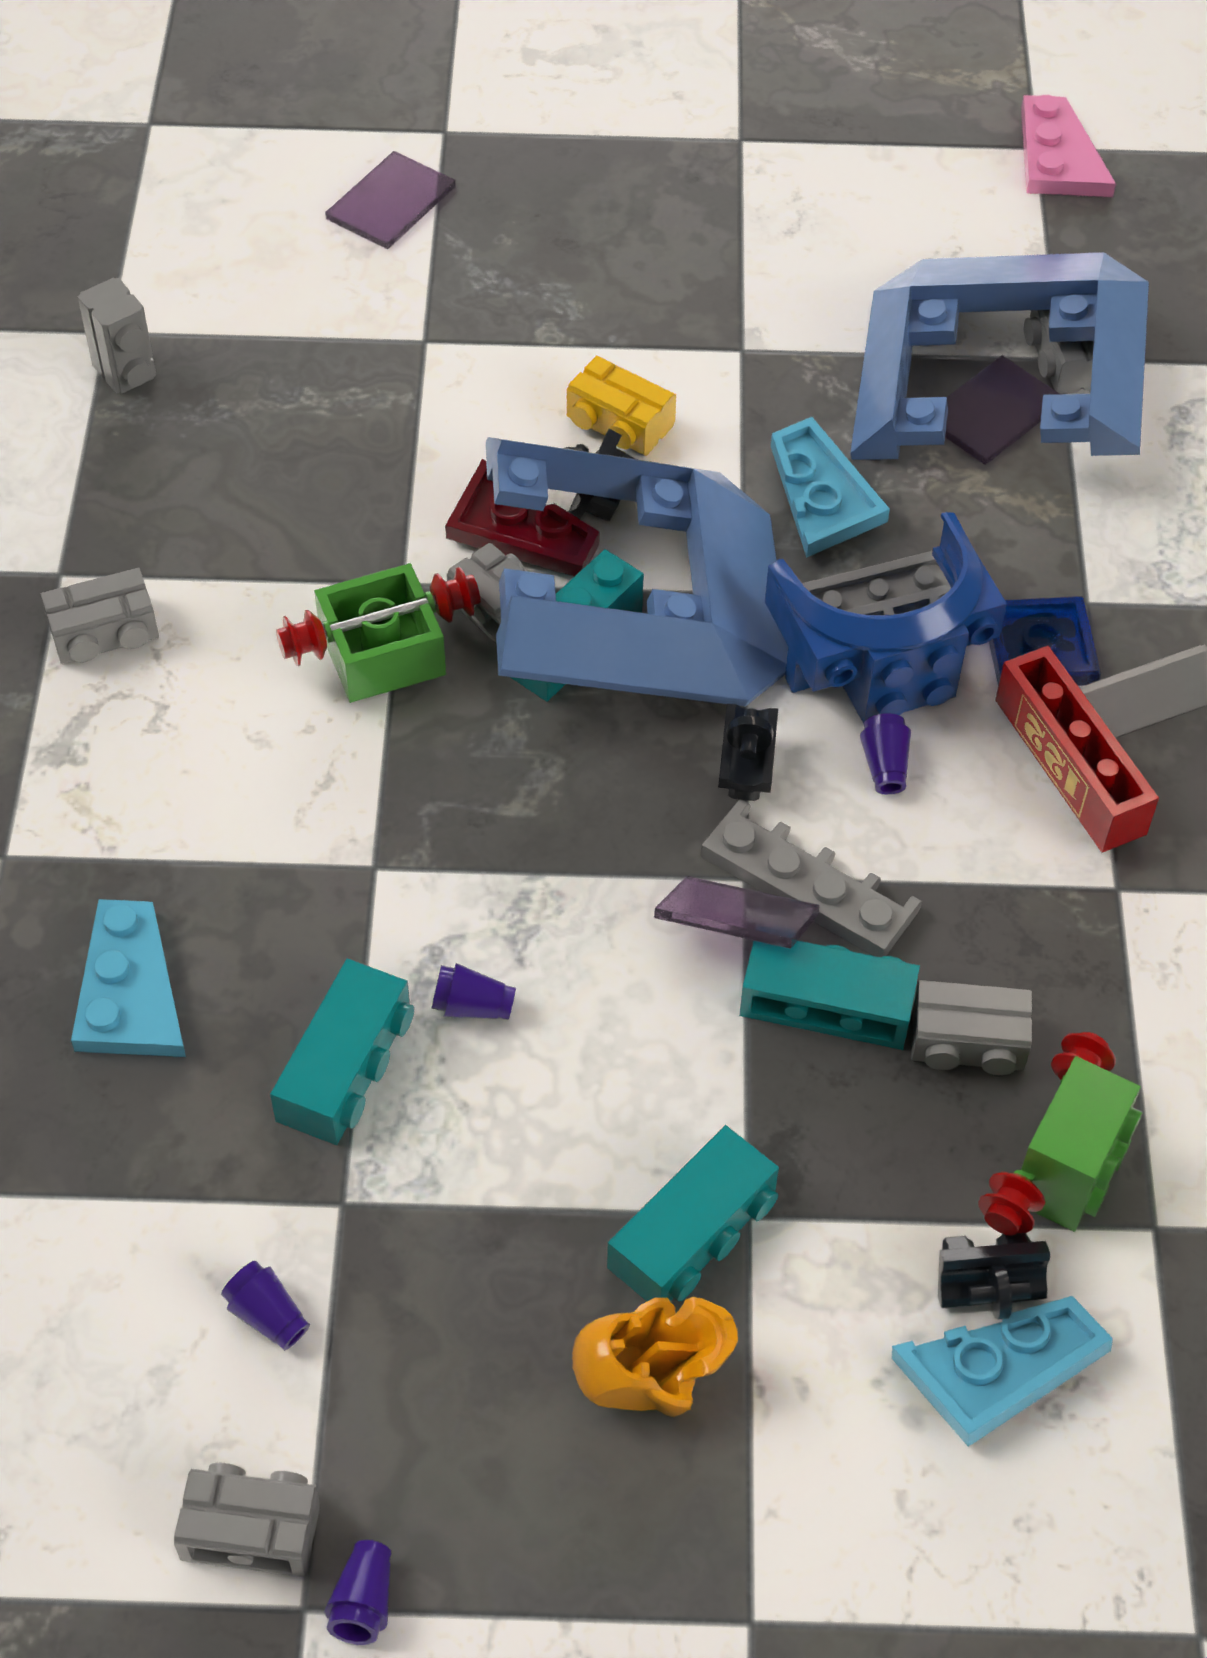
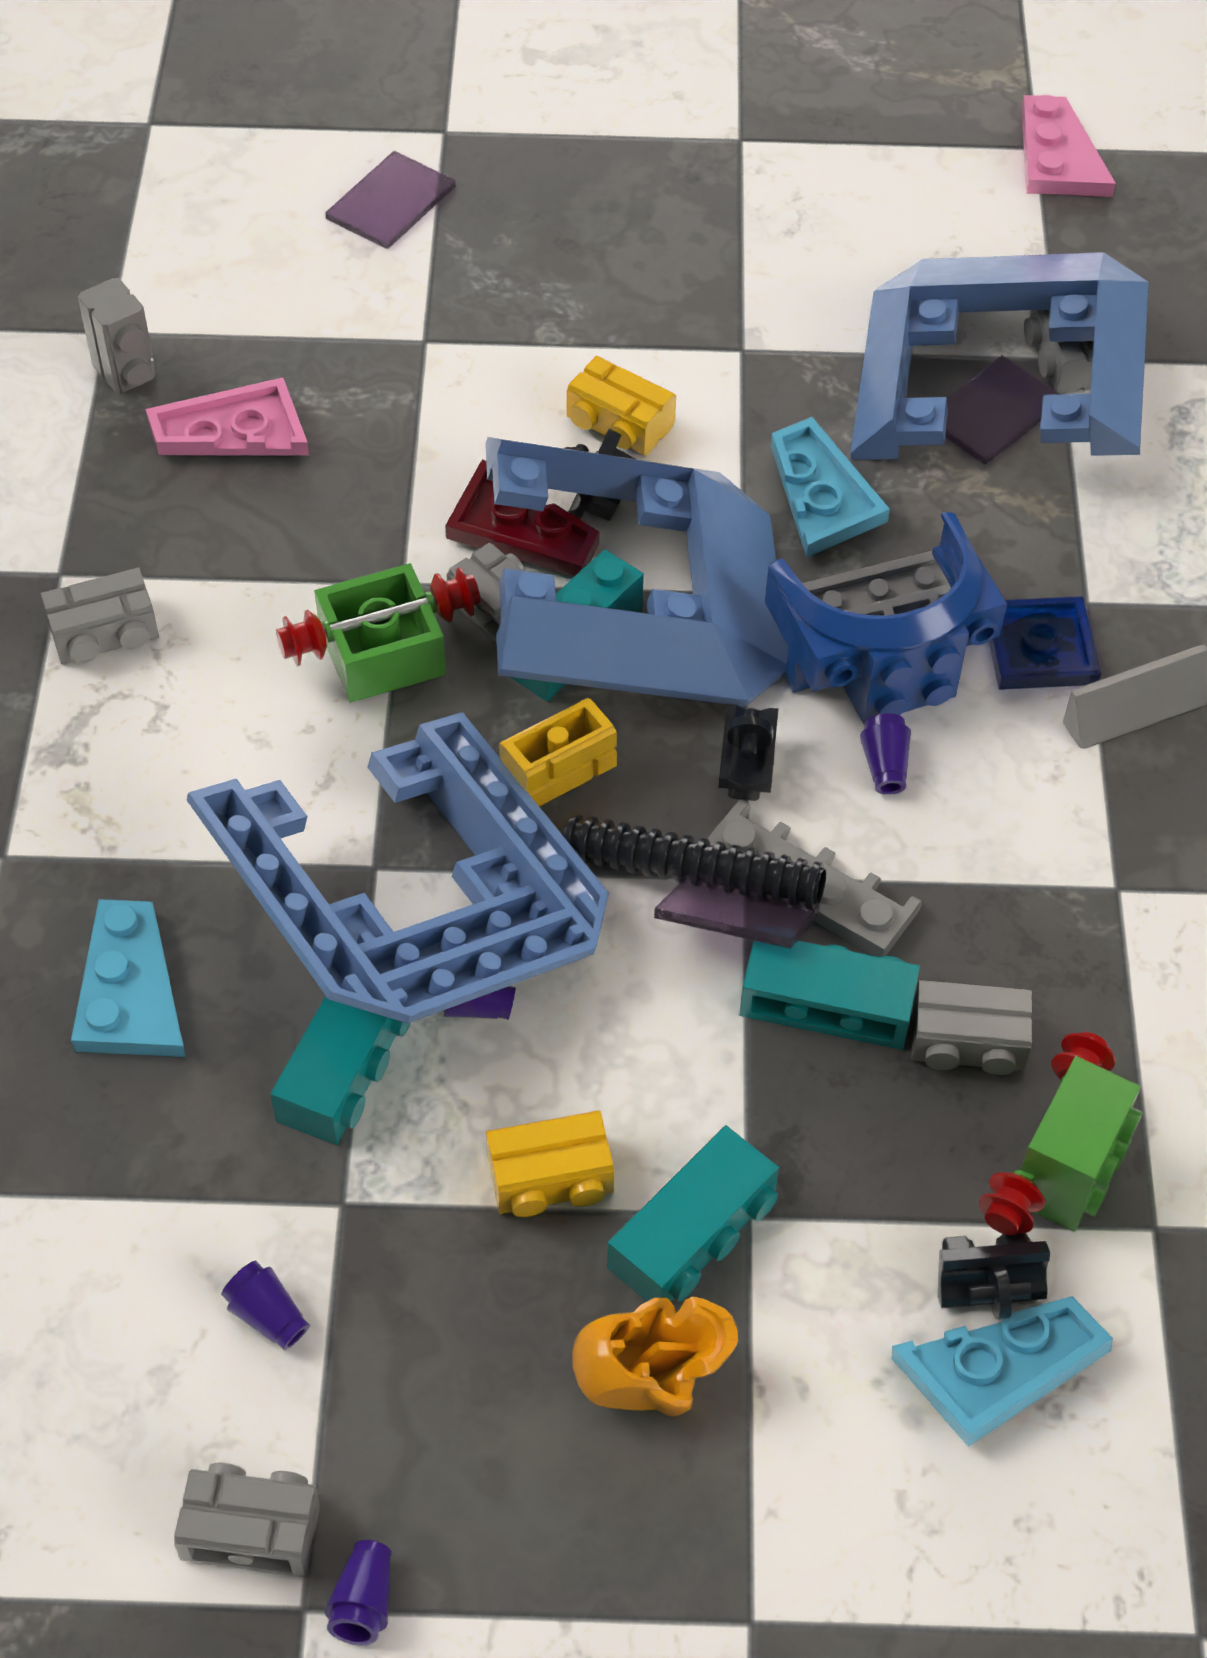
(231, 422): none -> bright pink wing
(526, 883): none -> medium blue slope
(550, 1163): none -> yellow brick
(561, 751): none -> yellow brick
(696, 861): none -> black piece
(1076, 749): red brick -> none

